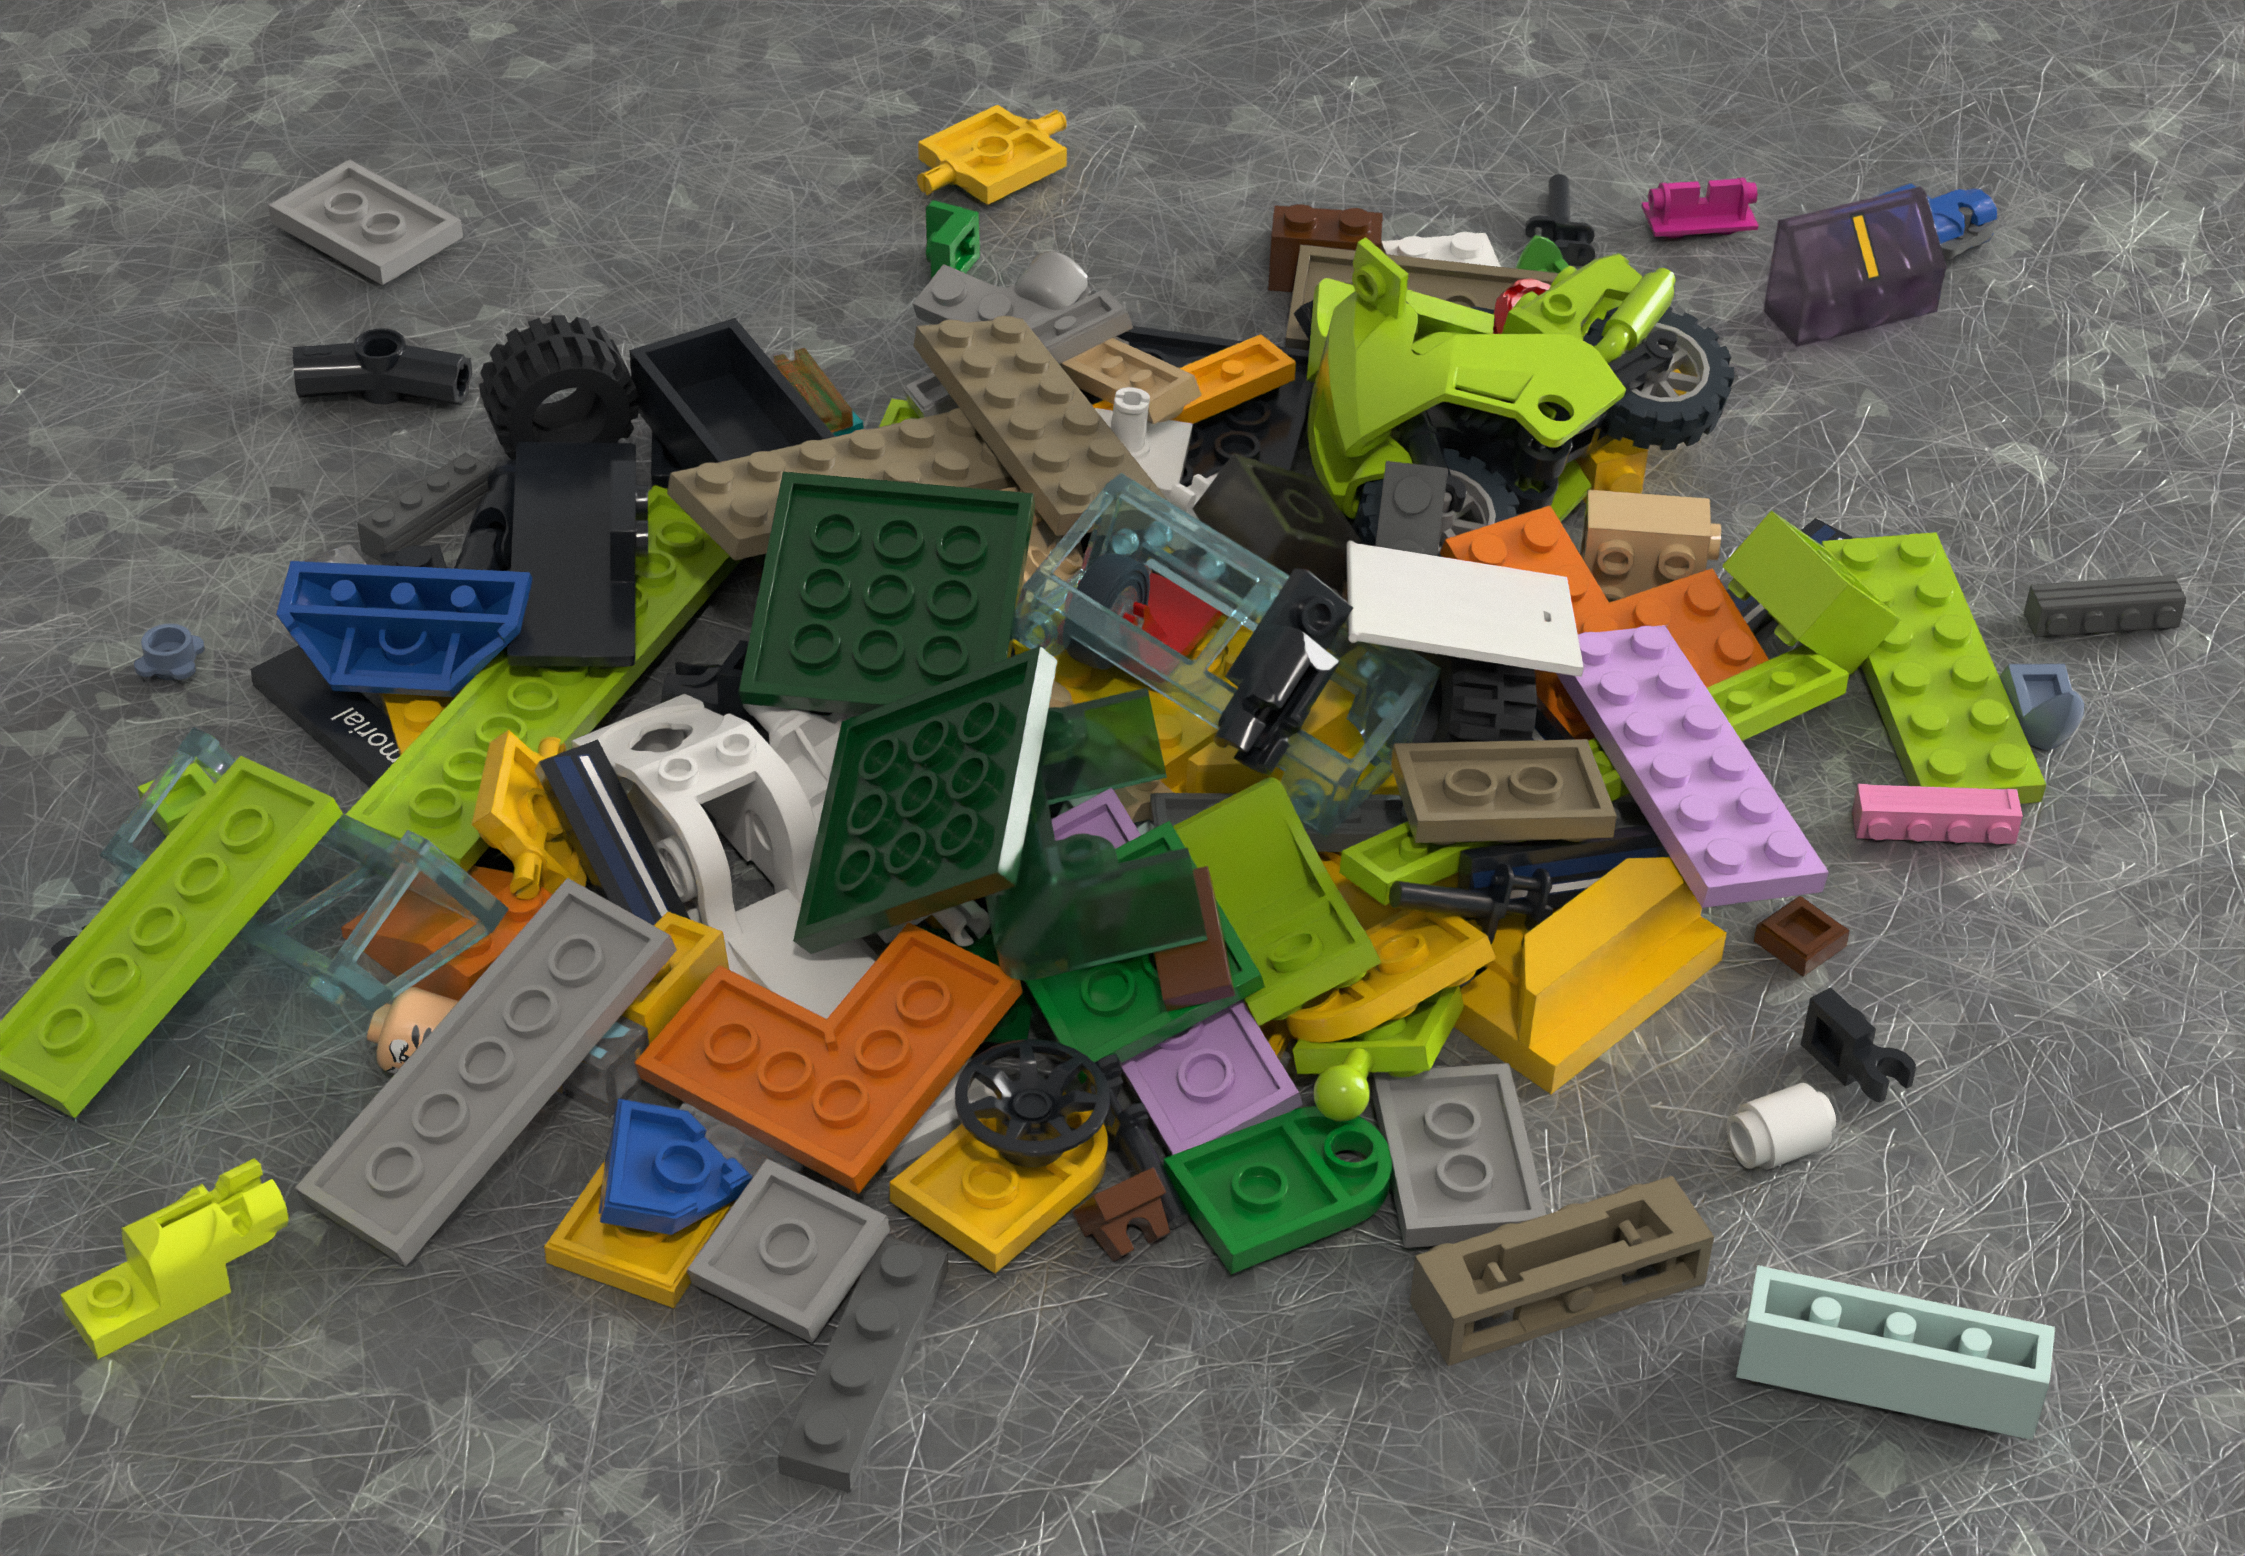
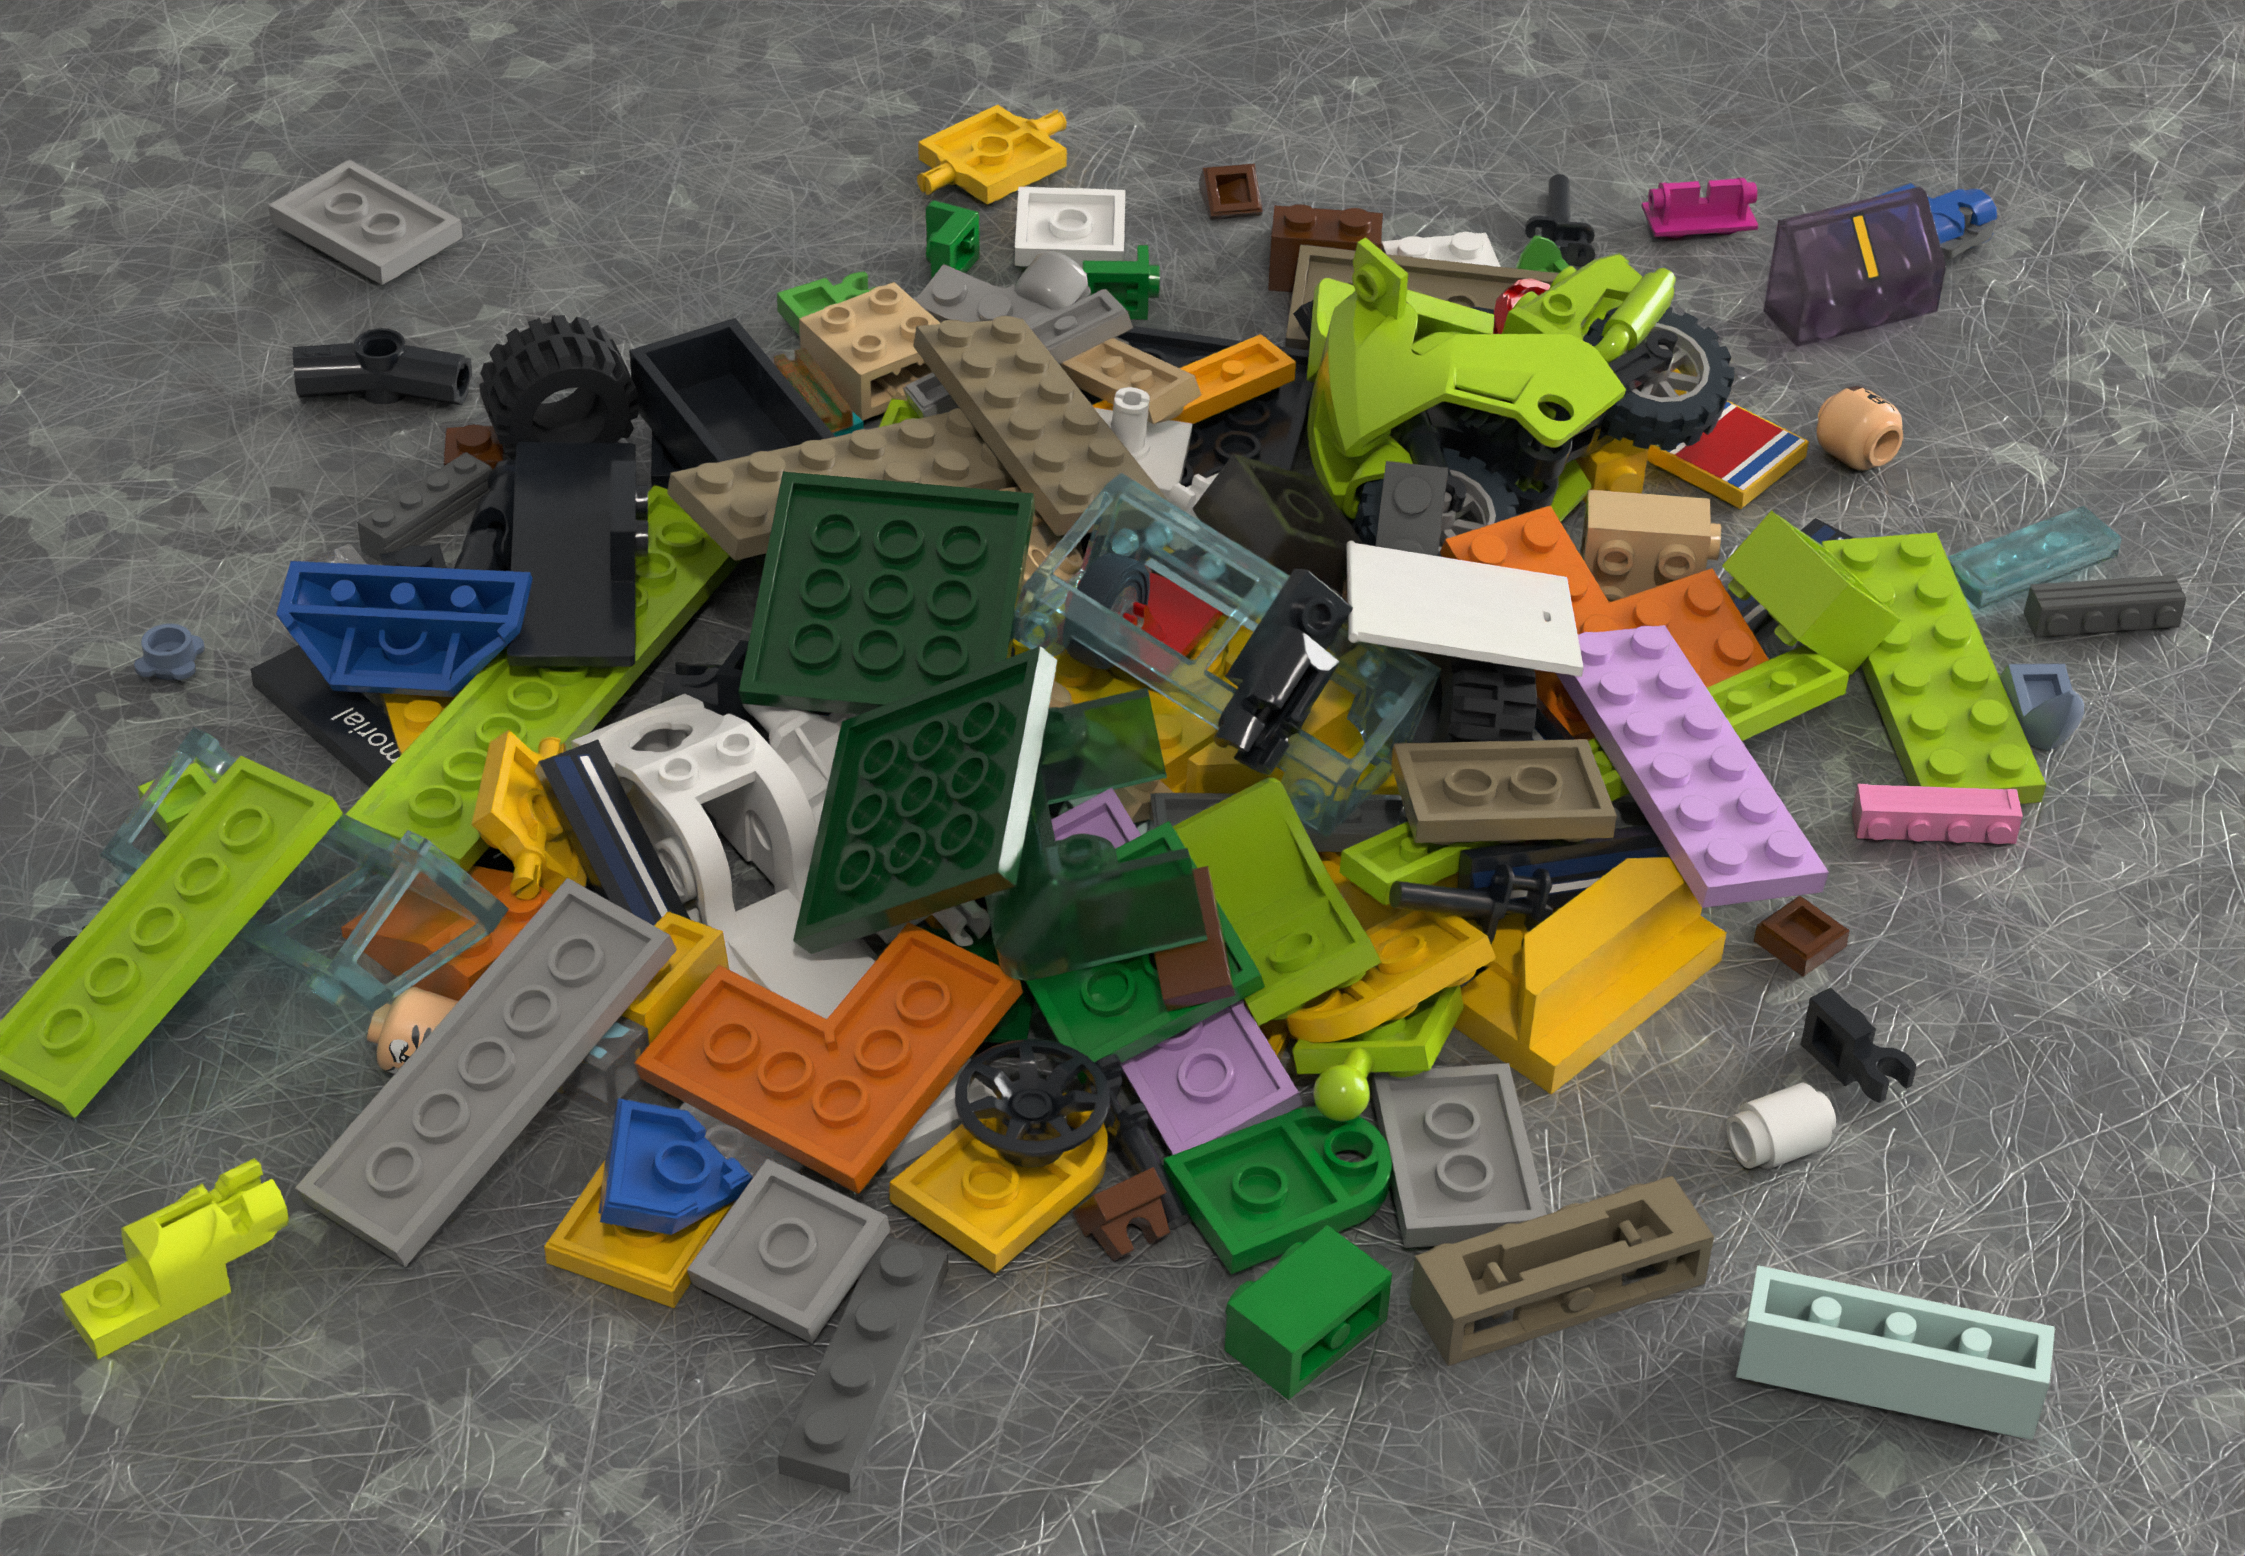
(475, 440): none -> reddish brown plate
(817, 295): none -> bright green plate
(868, 346): none -> tan brick
(1071, 222): none -> white plate
(1126, 281): none -> green bracket
(1230, 191): none -> reddish brown slope
(1307, 1311): none -> green brick
(1736, 458): none -> tile
(1859, 428): none -> light nougat head
(2033, 556): none -> clear light blue plate

